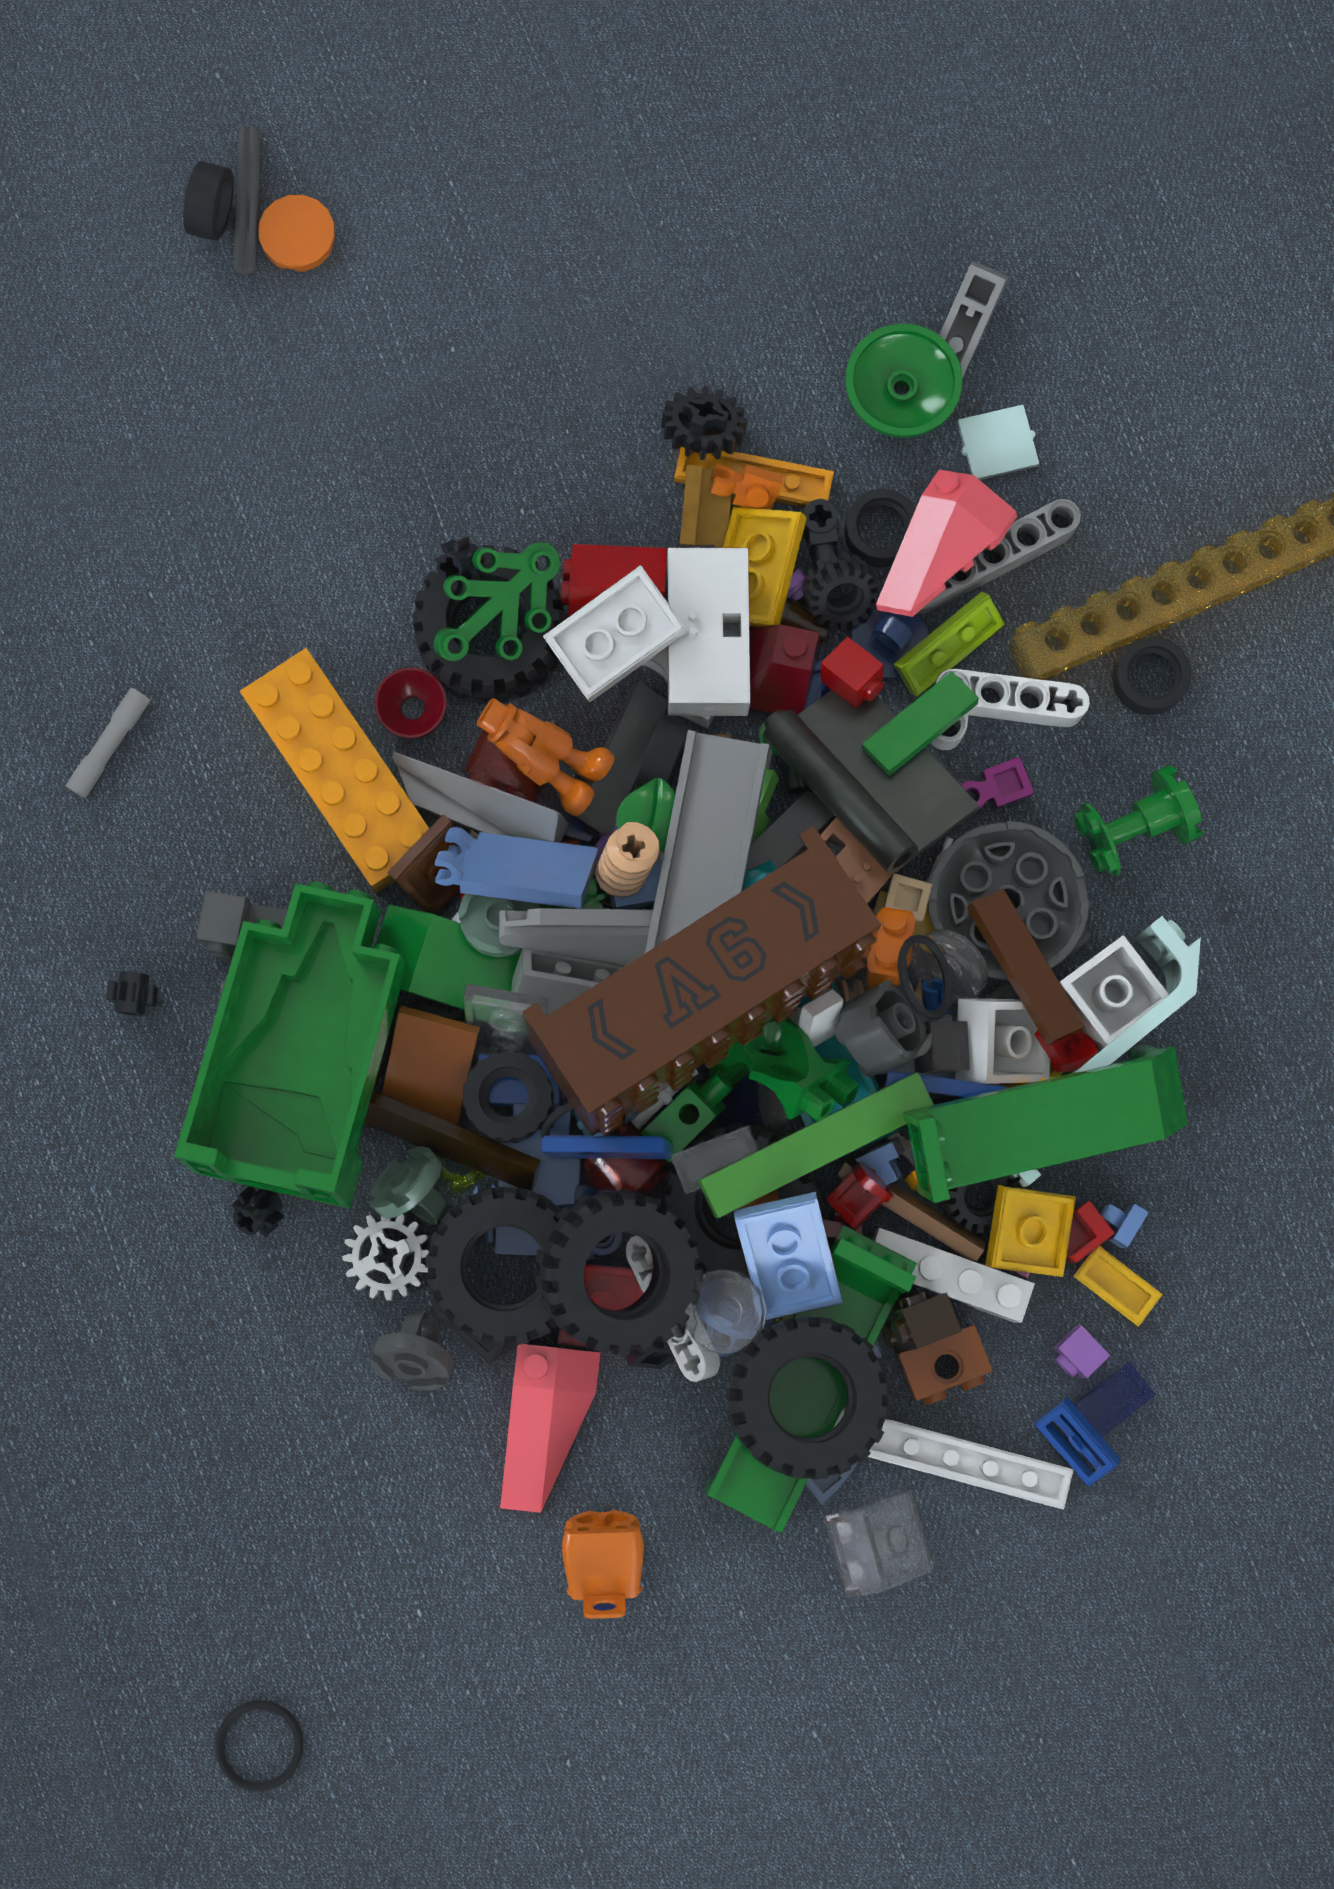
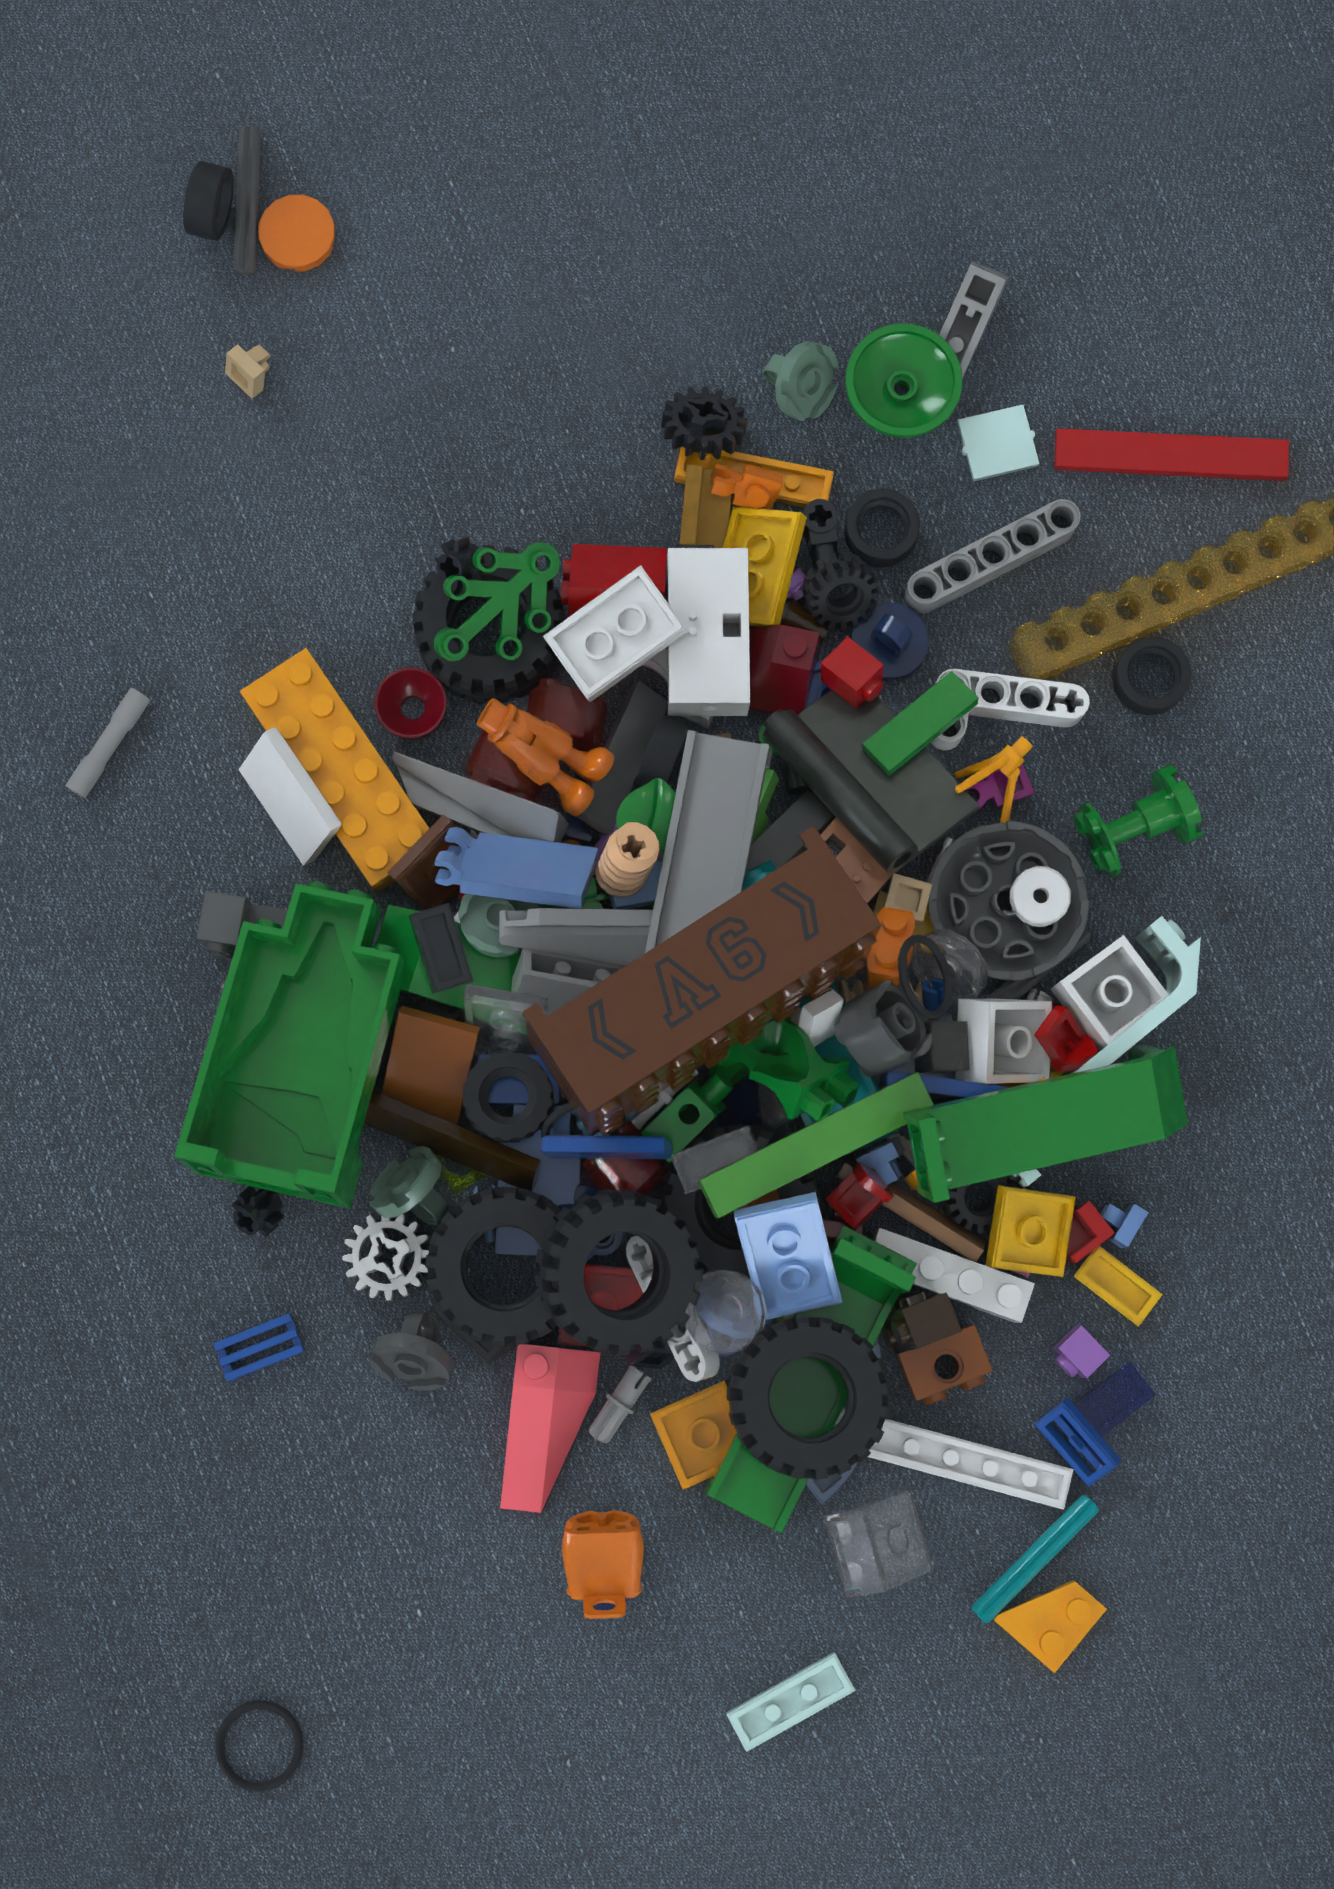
(132, 993): black gear -> none
(226, 1360): none -> blue tile
(247, 368): none -> tan tile
(289, 796): none -> white tile
(440, 948): none -> black tile
(569, 711): none -> clear red brick
(619, 1404): none -> light grey axle
(696, 1433): none -> light orange tile
(790, 1701): none -> light aqua tile
(803, 379): none -> sand green tile
(948, 530): coral wedge -> none
(949, 644): lime tile -> none
(1007, 762): none -> light orange plant
(1025, 967): reddish brown tile -> none
(1035, 1558): none -> teal axle
(1052, 884): none -> white piece
(1052, 1622): none -> light orange wing
(1171, 454): none -> red tile

